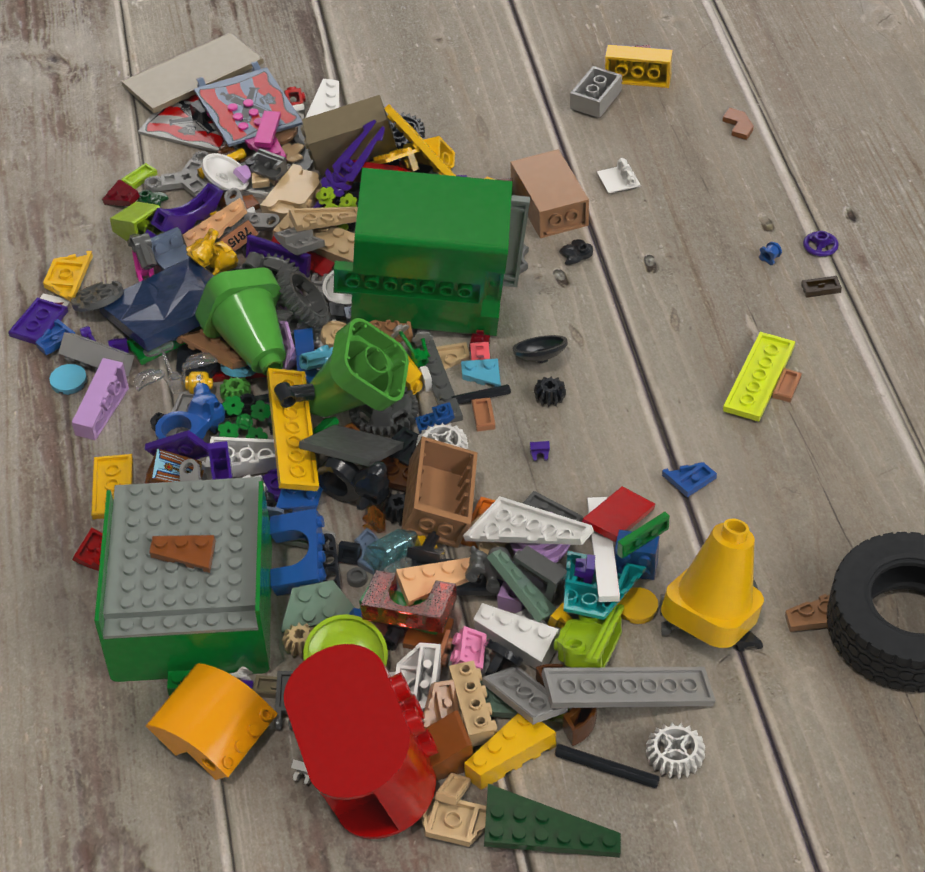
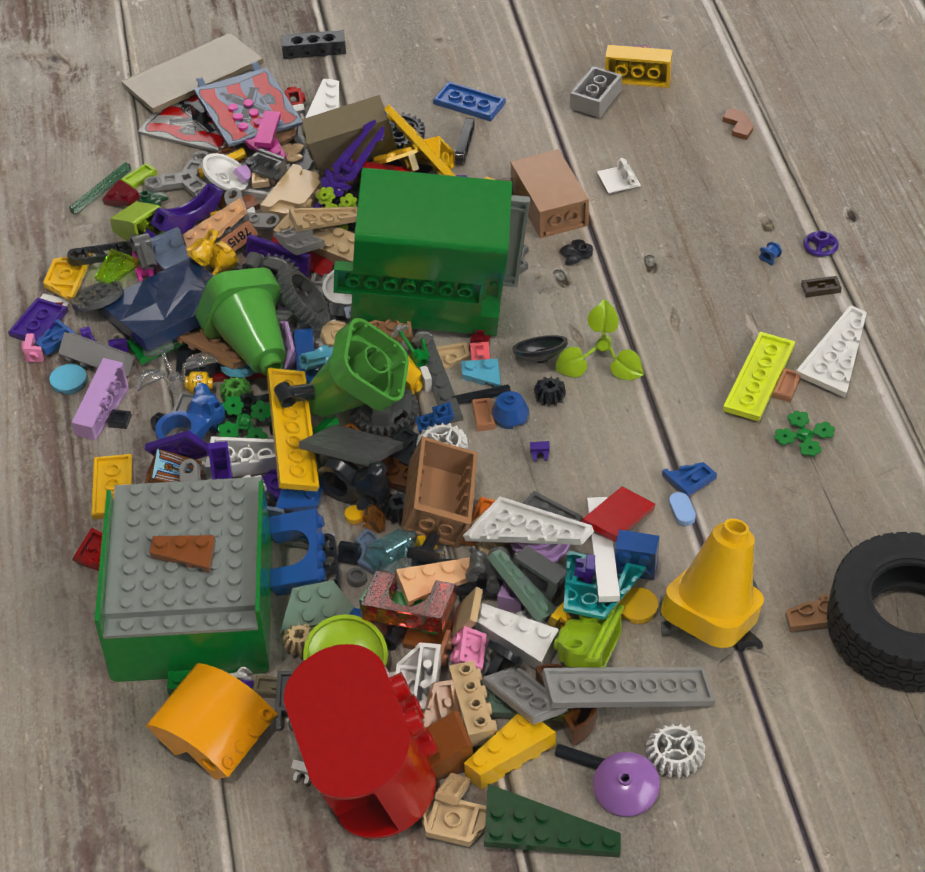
(31, 351): none -> bright pink bracket
(76, 258): none -> black beam
(98, 189): none -> clear green axle
(116, 267): none -> clear neon green wing
(119, 419): none -> black tile
(313, 44): none -> black brick
(353, 515): none -> yellow tile
(464, 141): none -> black beam
(467, 611): none -> tan tile
(469, 101): none -> blue tile
(510, 410): none -> blue cone
(601, 319): none -> lime plant
(628, 797): none -> medium lavender dish
(643, 535): green tile -> none
(682, 509): none -> light blue tile
(804, 435): none -> green plant
(834, 357): none -> white wing

